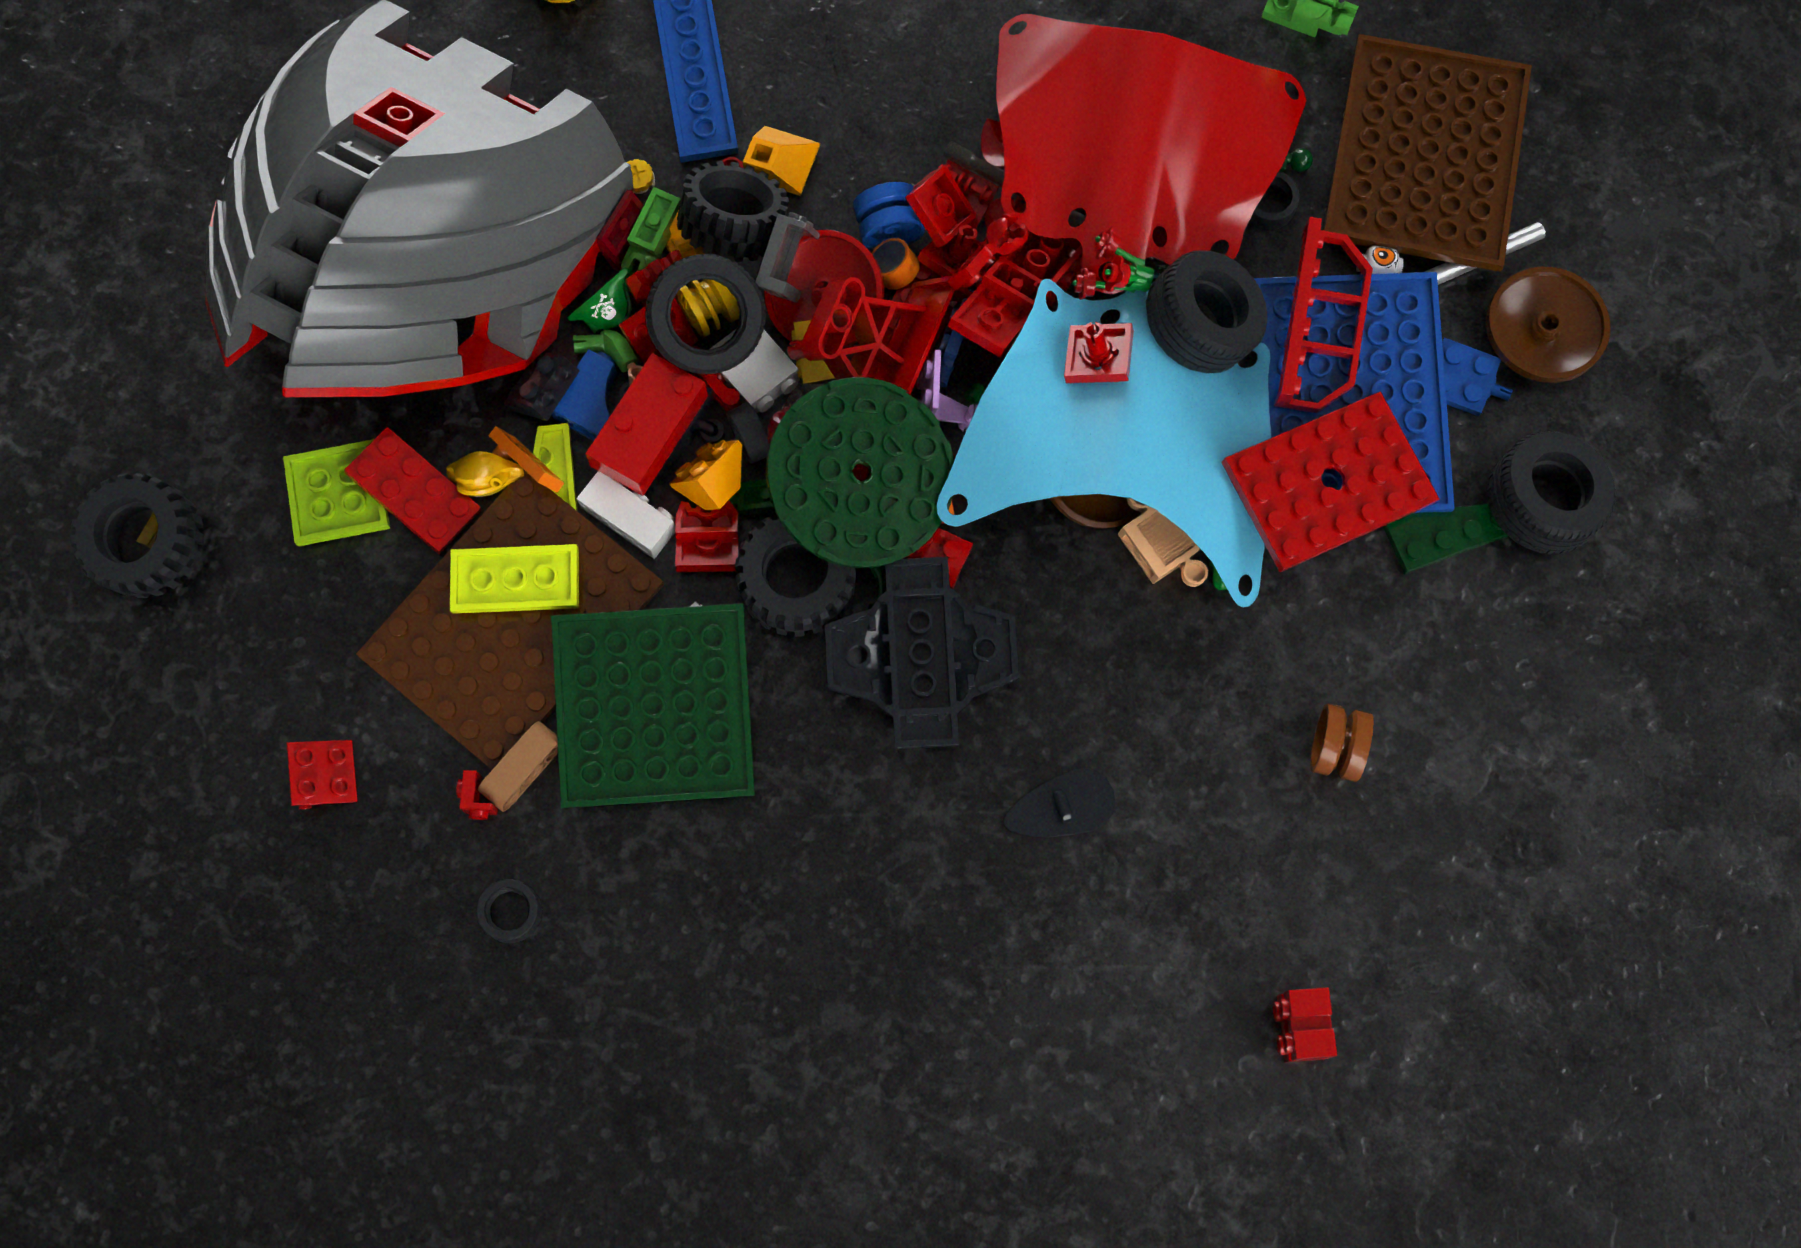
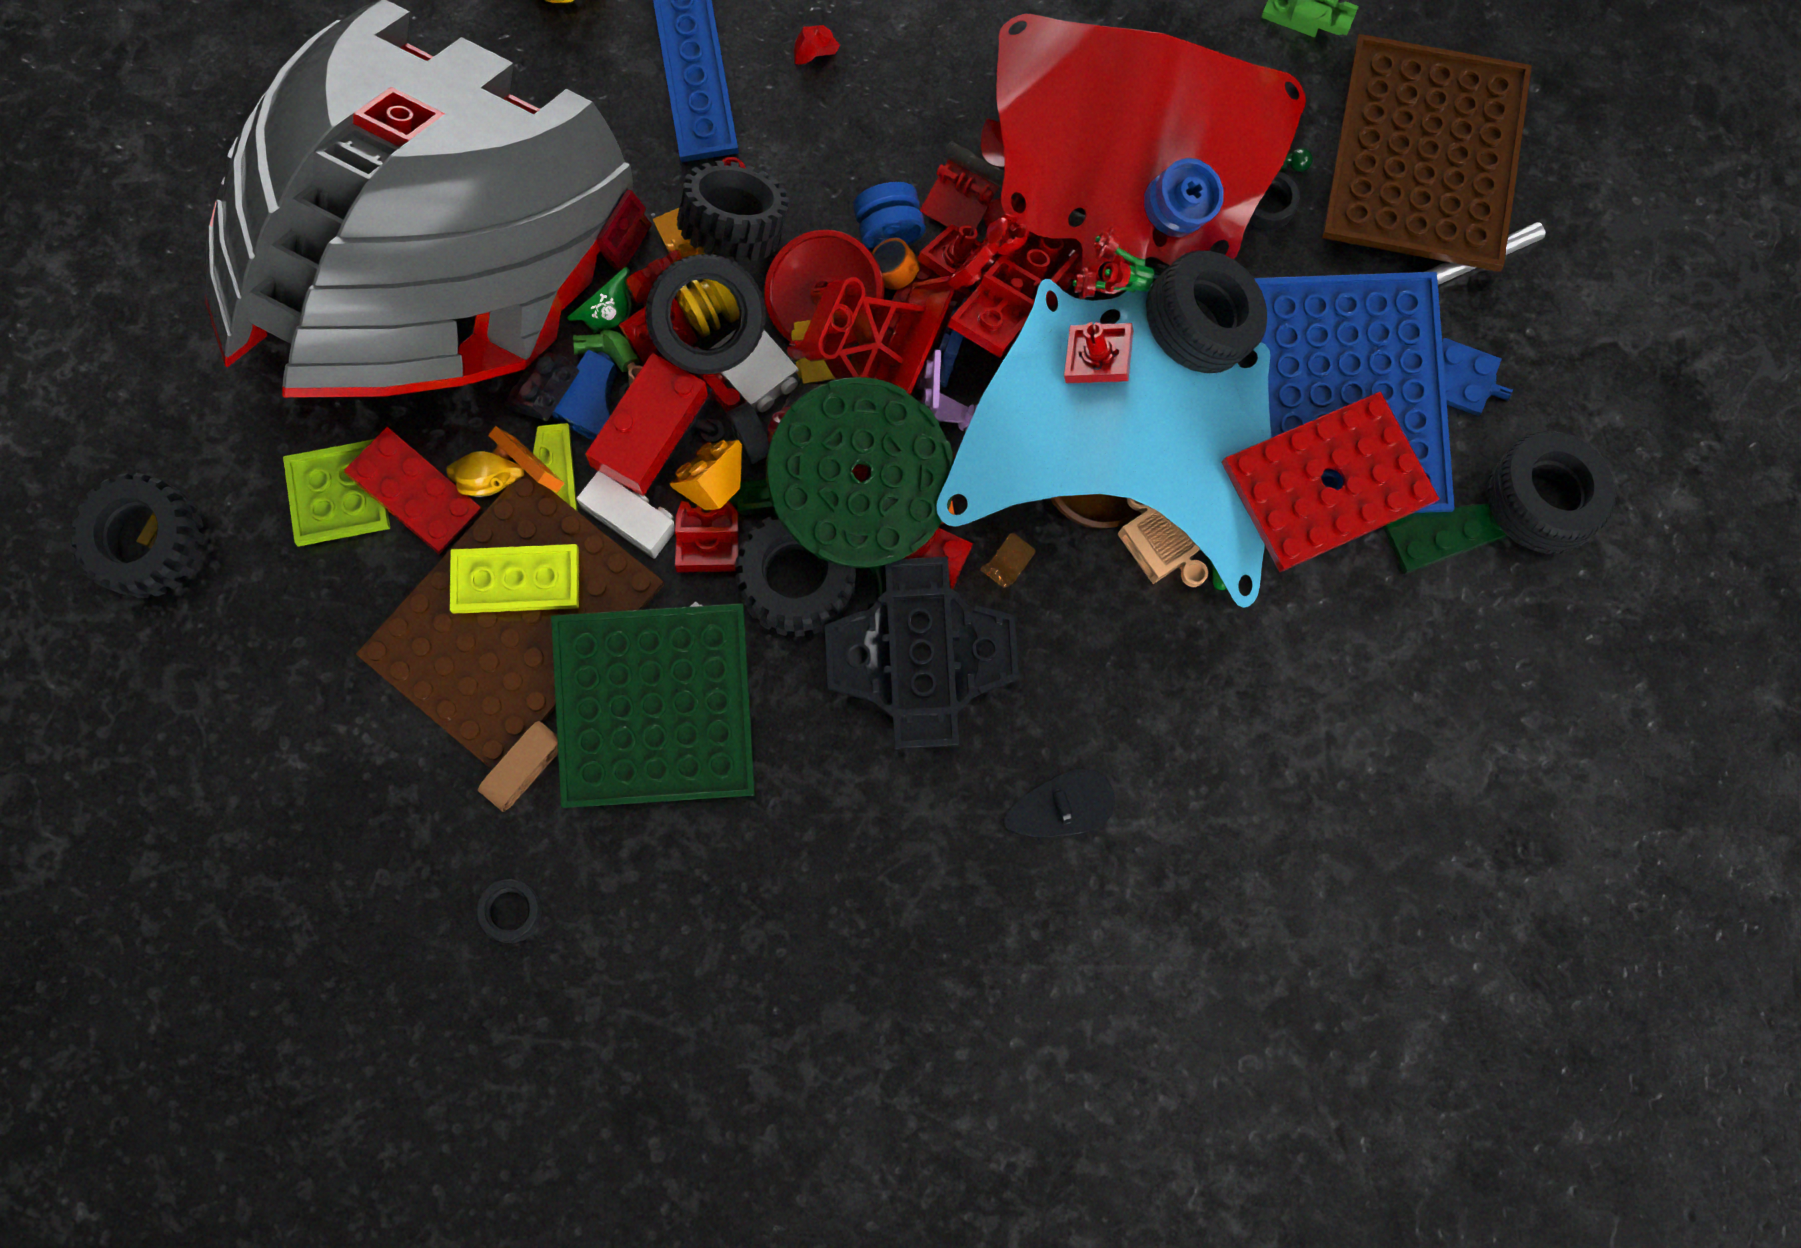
(321, 773): red hinge -> none
(470, 797): red bracket -> none
(642, 176): yellow piece -> none
(651, 230): bright green plate -> none
(781, 254): dark grey panel -> none
(782, 157): light orange slope -> none
(814, 42): none -> red plate
(940, 205): red plate -> none
(974, 393): dark green hand -> none
(1009, 561): none -> clear orange bracket
(1183, 197): none -> blue wheel
(1300, 325): red plate -> none
(1305, 1025): red brick -> none
(1341, 742): dark orange wheel -> none
(1383, 260): head -> none
(1548, 324): reddish brown dish -> none

